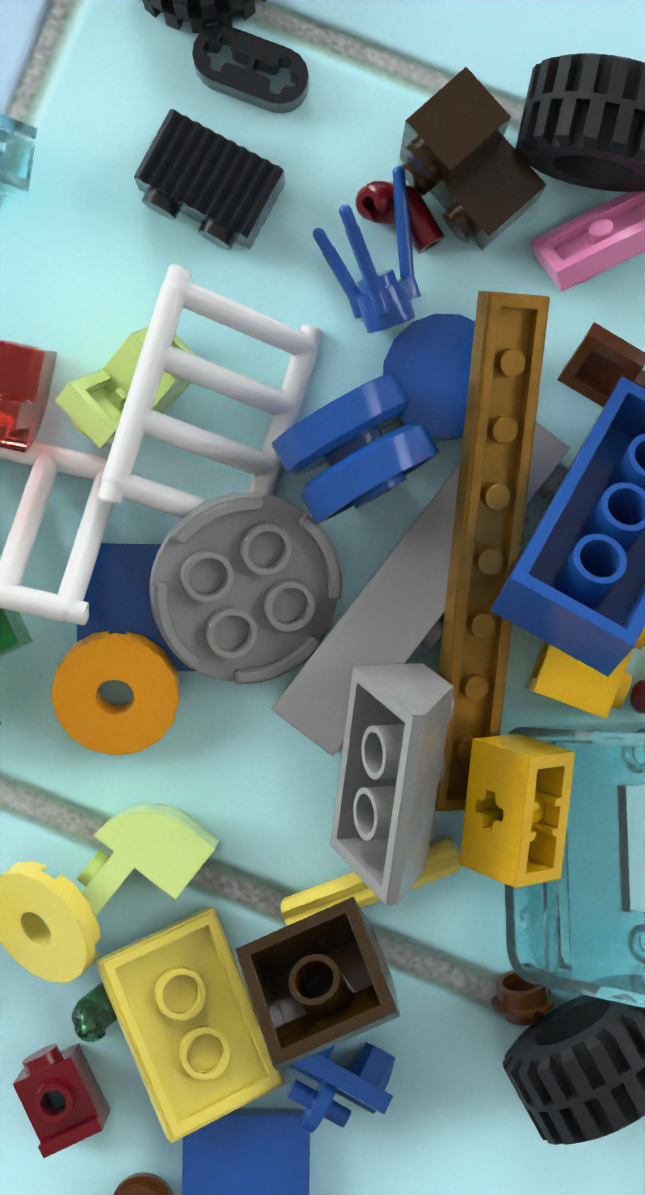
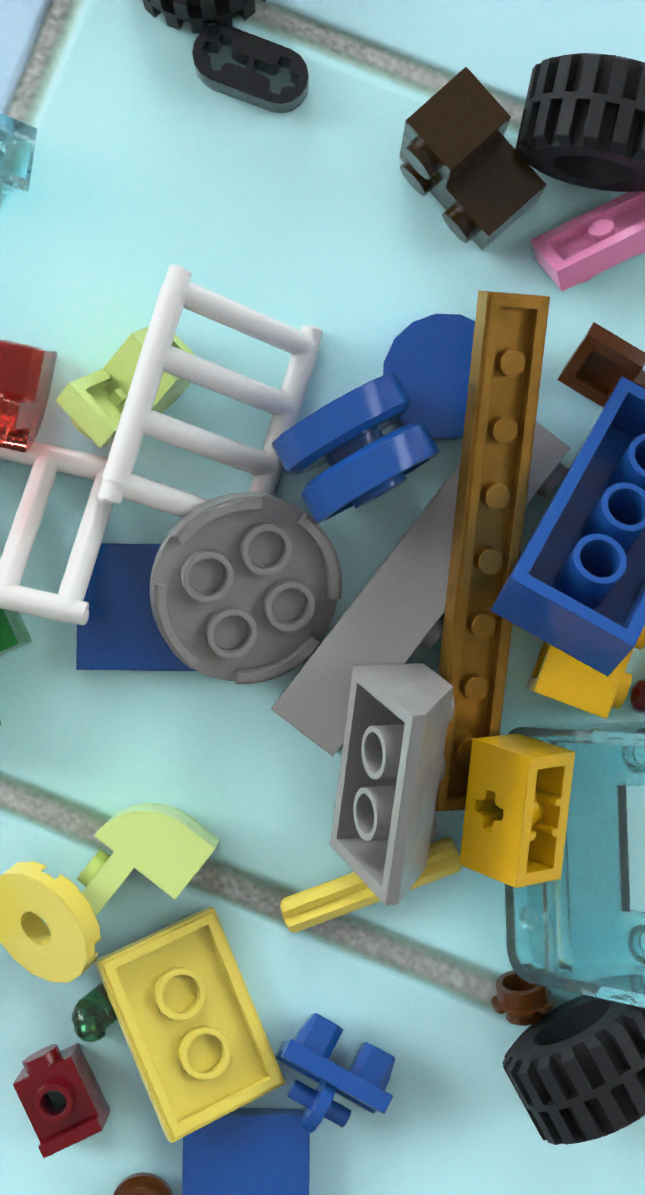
(110, 726): light orange tile -> none
(209, 181): black brick -> none
(318, 982): dark brown slope -> none
(376, 204): dark red arm -> none
(380, 296): blue plant -> none

